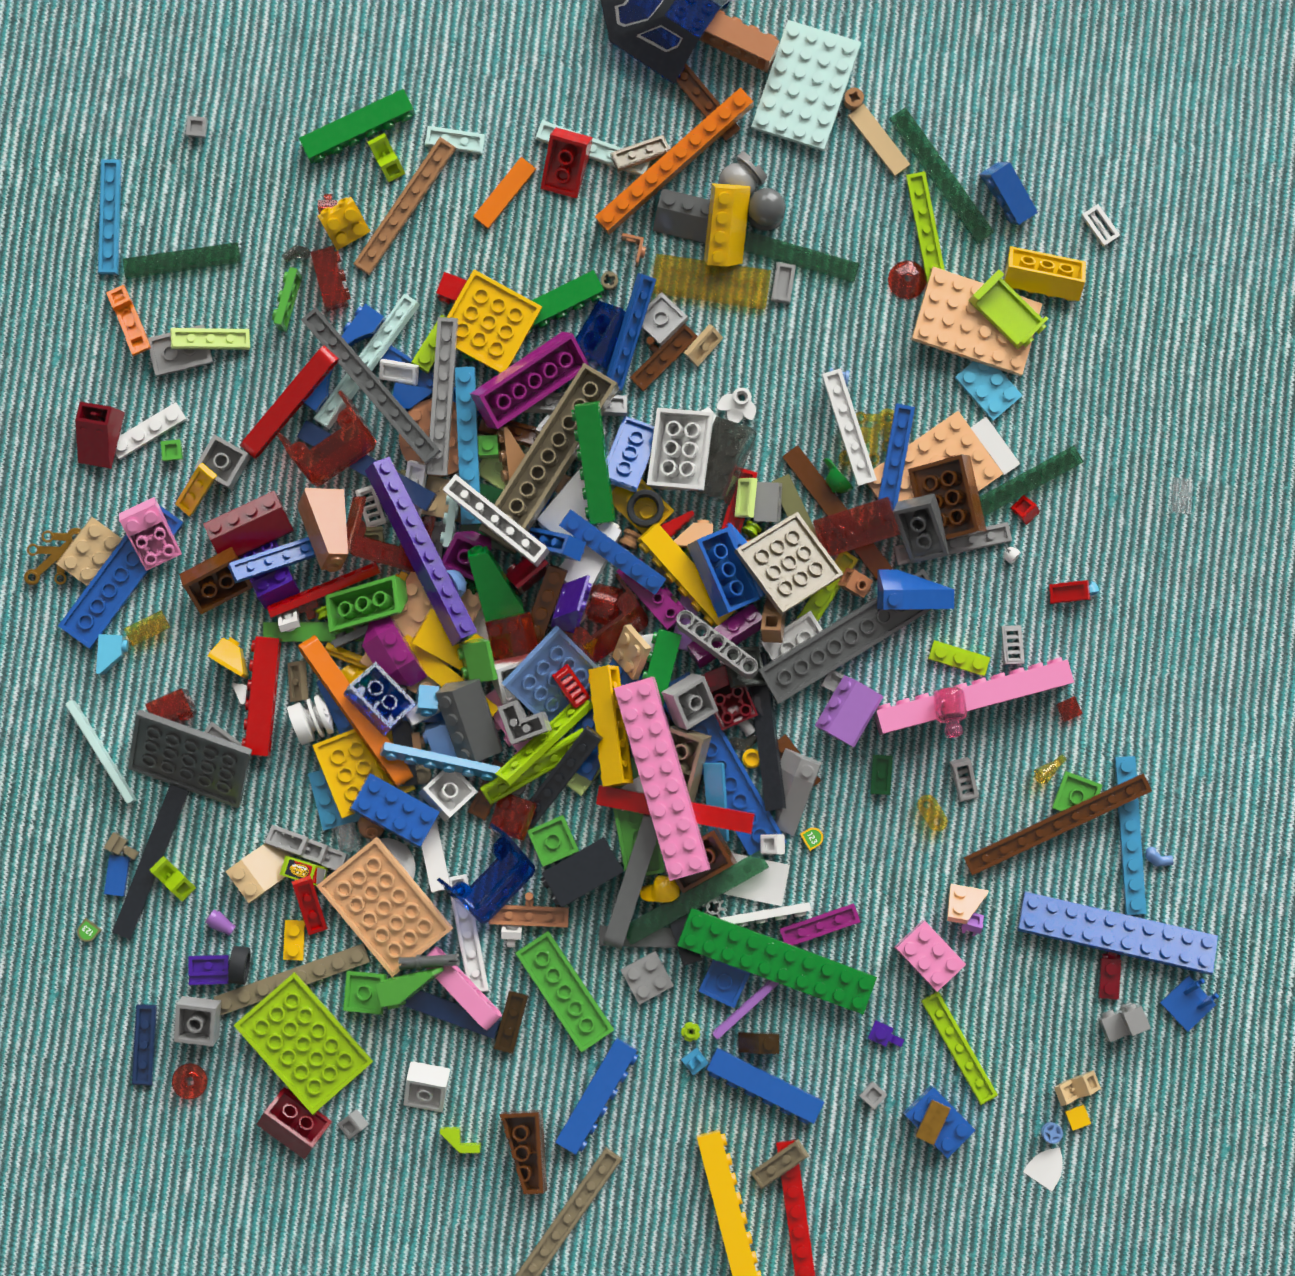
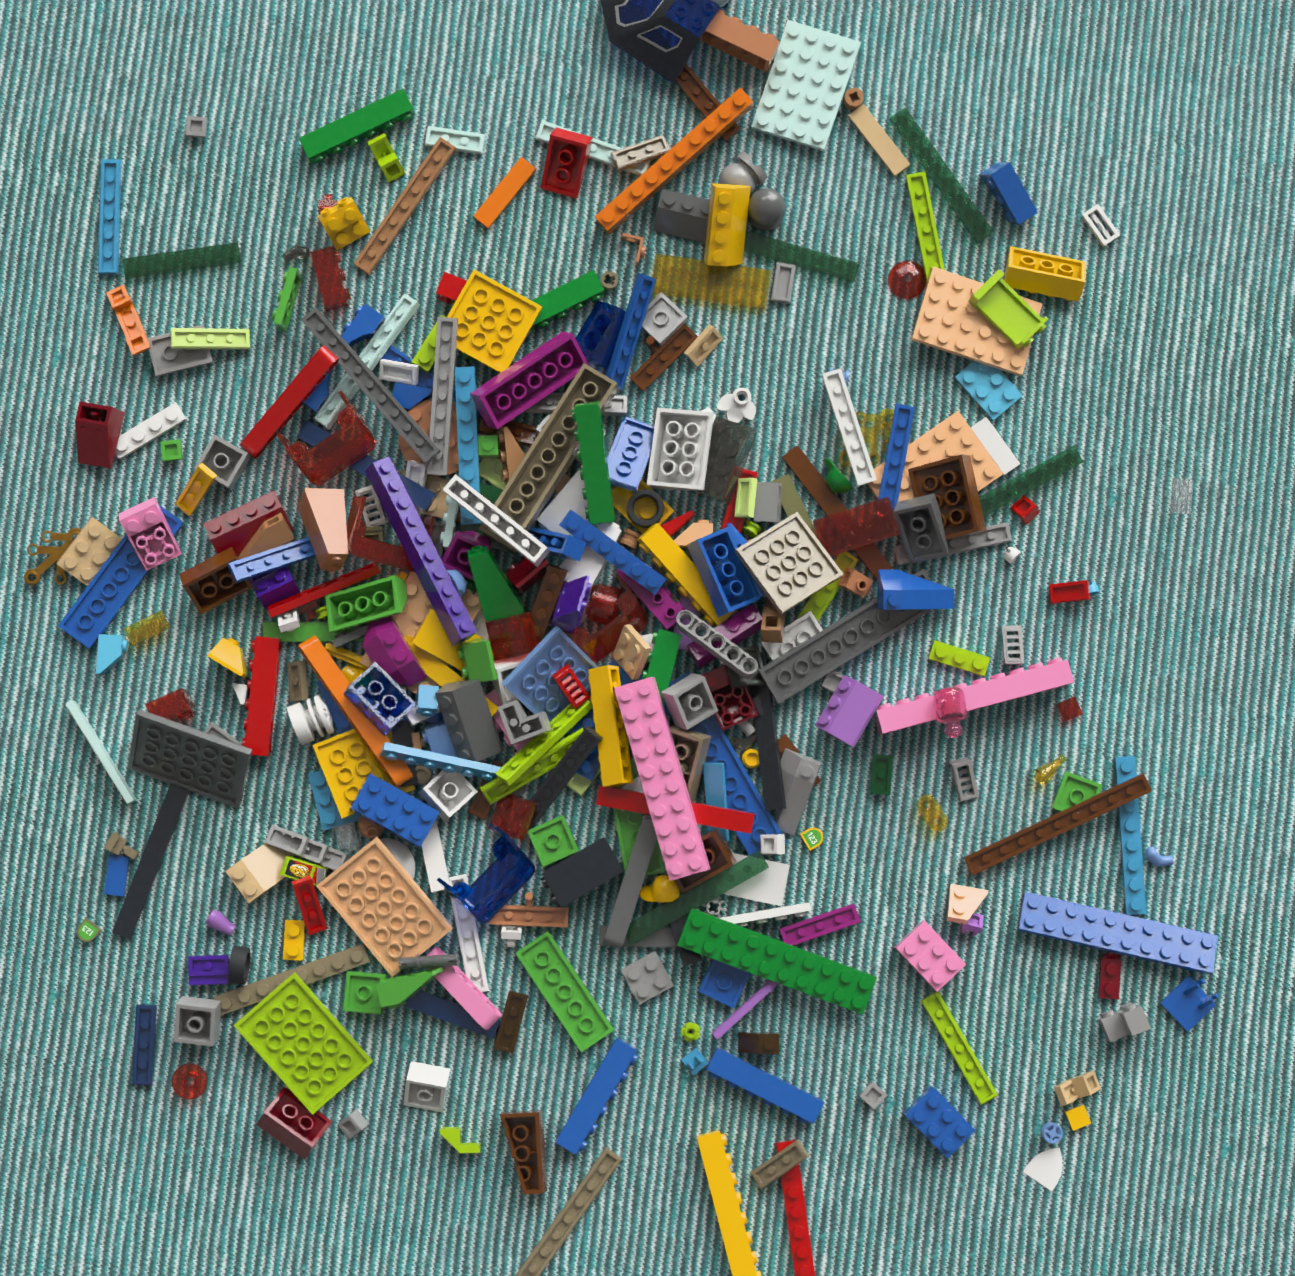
(172, 878): lime slope -> none
(270, 535): none -> medium nougat slope
(882, 1034): dark purple plate -> none
(932, 1122): pearl gold tile -> none

